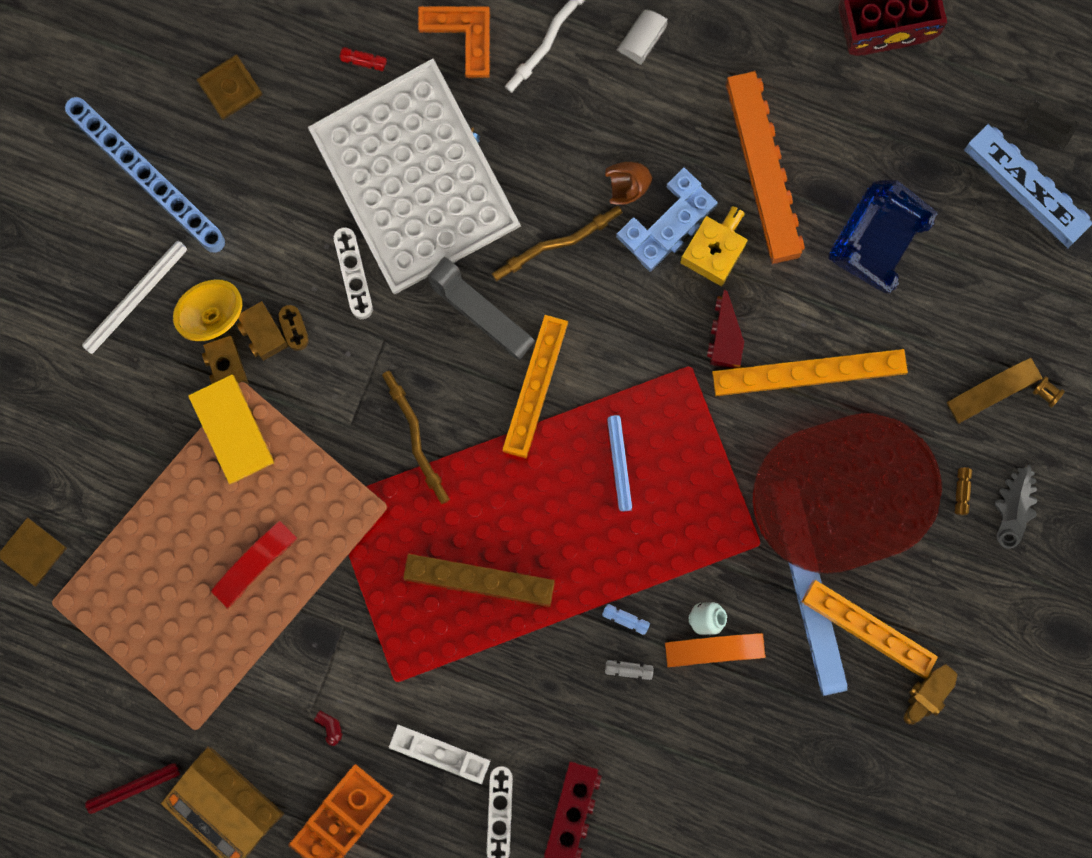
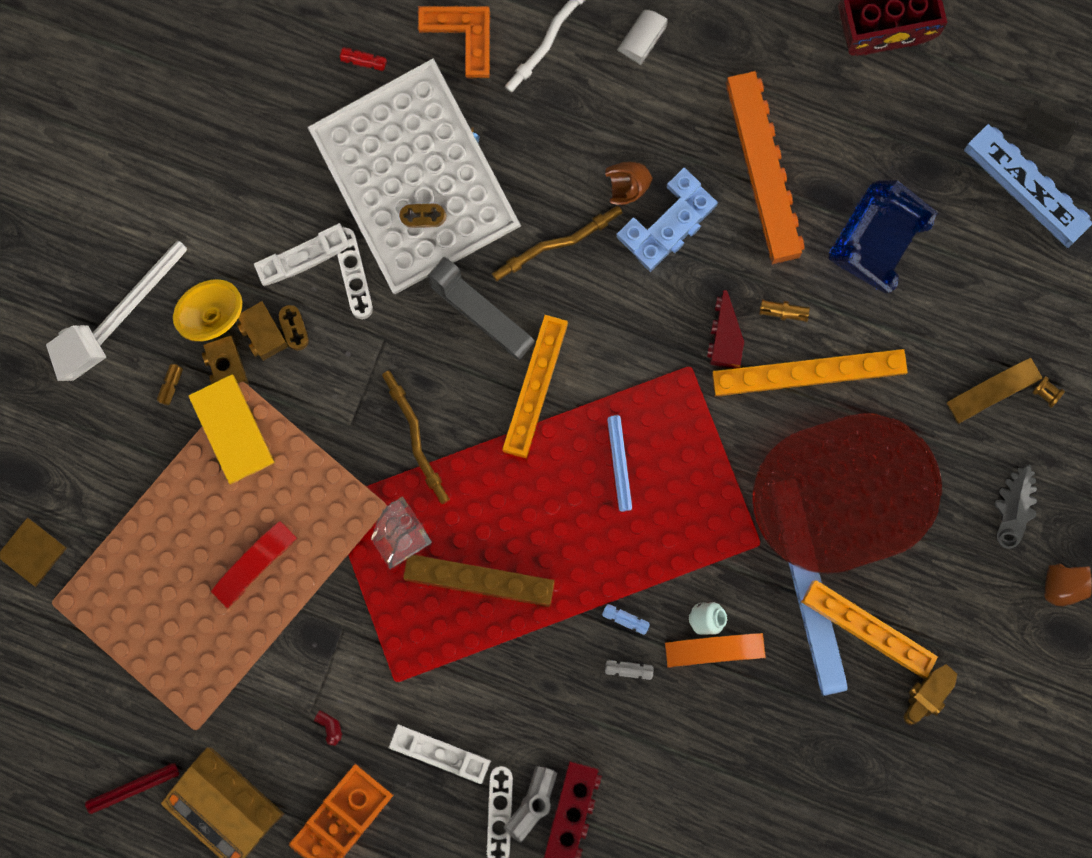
(74, 352): none -> white torso
(137, 166): light blue beam -> none
(171, 379): none -> pearl gold piece
(229, 87): pearl gold tile -> none
(302, 256): none -> white slope
(398, 533): none -> clear slope
(422, 209): none -> pearl gold beam
(525, 817): none -> light grey piece
(718, 236): yellow brick -> none
(784, 310): none -> pearl gold pin
(963, 491): pearl gold axle -> none
(1067, 585): none -> dark orange piece

